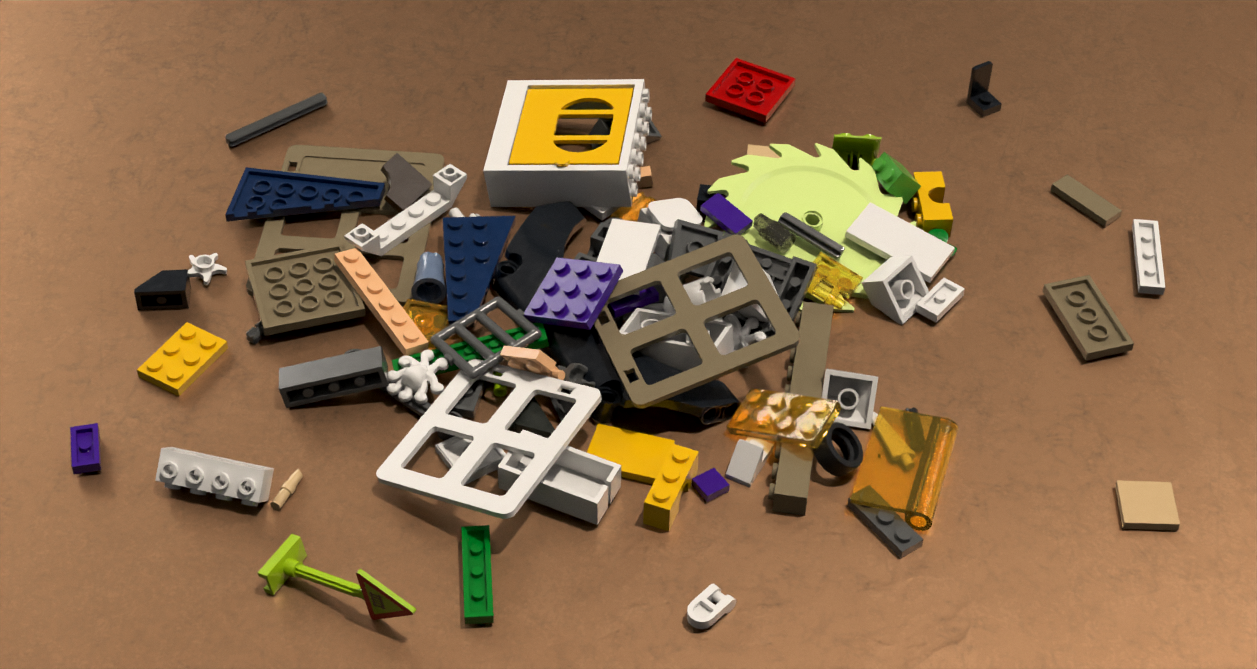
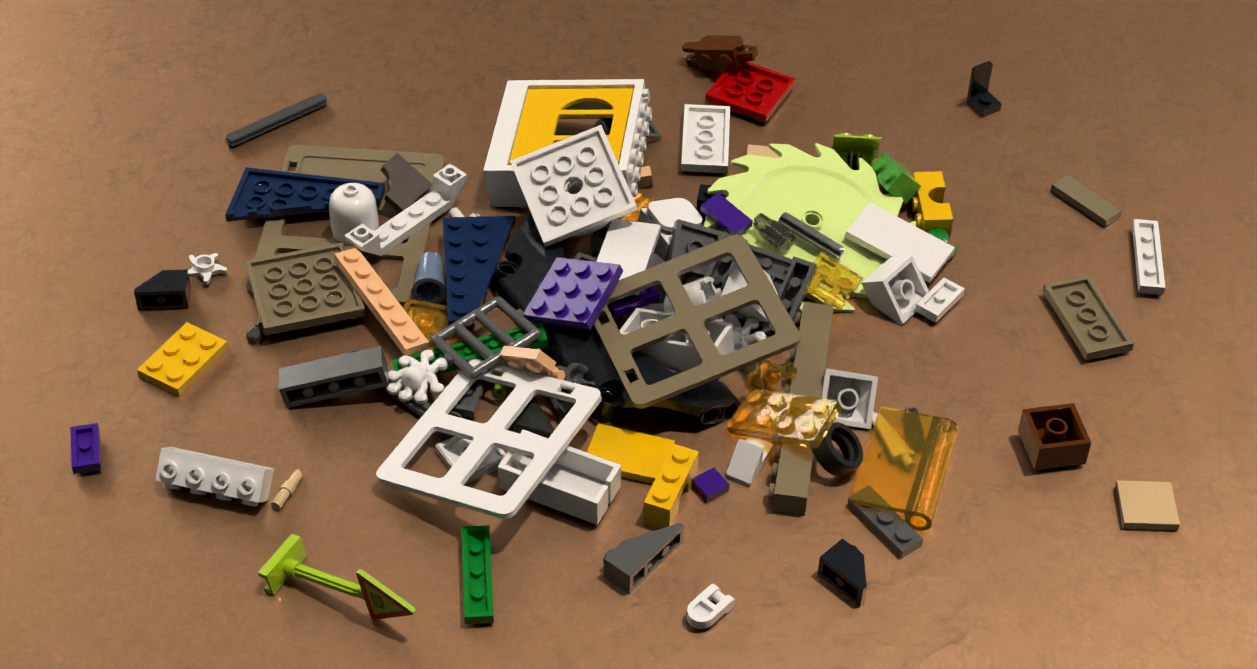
(351, 206): none -> white cylinder
(578, 161): none -> white piece
(639, 556): none -> dark grey slope
(705, 138): none -> white plate
(719, 52): none -> reddish brown hinge
(768, 373): none -> clear yellow pin
(845, 570): none -> black slope
(1054, 436): none -> reddish brown brick

